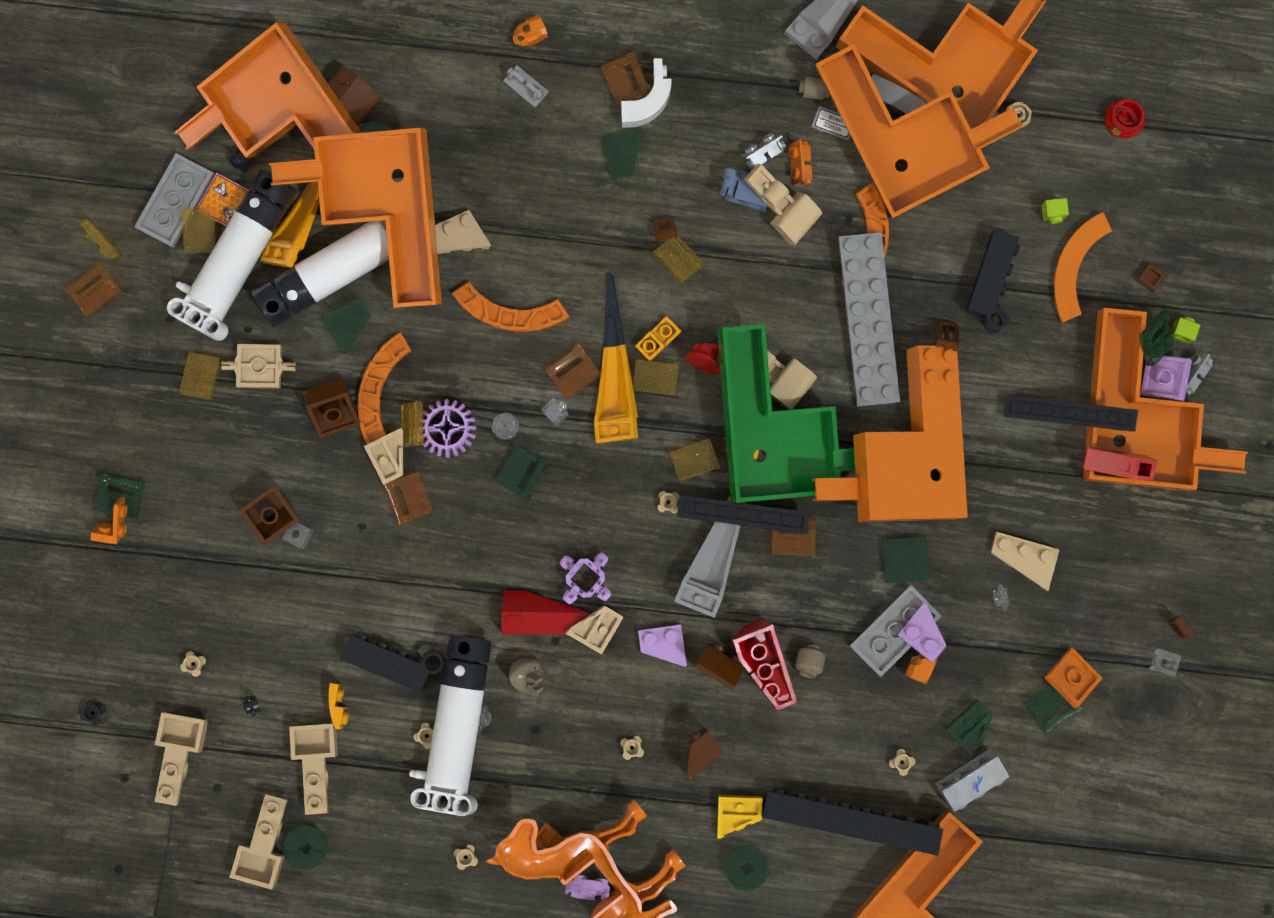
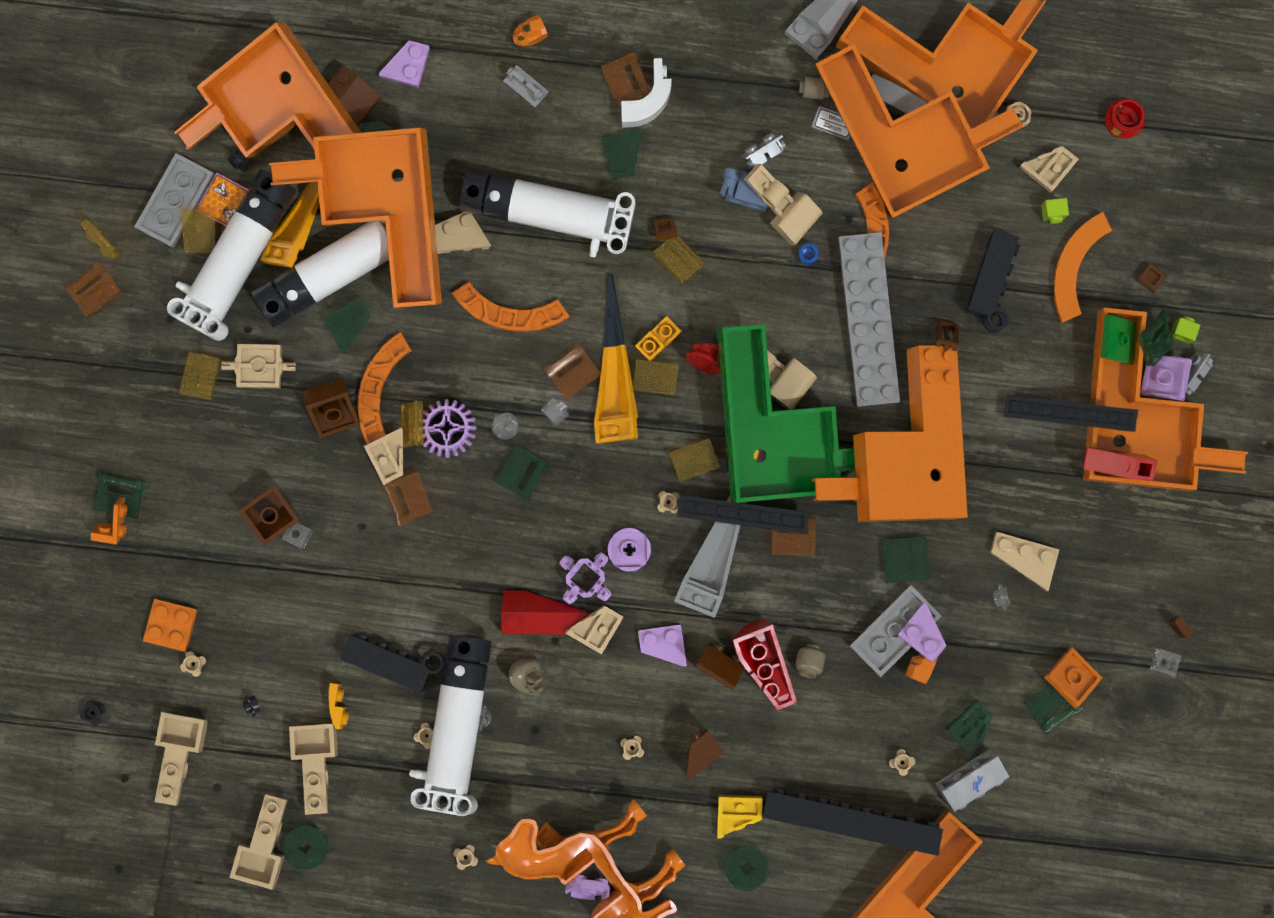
(170, 625): none -> orange plate
(407, 64): none -> lavender wing
(548, 208): none -> white piece
(637, 541): none -> lavender plate
(799, 154): orange hinge -> none
(808, 254): none -> blue tile
(1050, 167): none -> tan wing
(1118, 339): none -> green plate

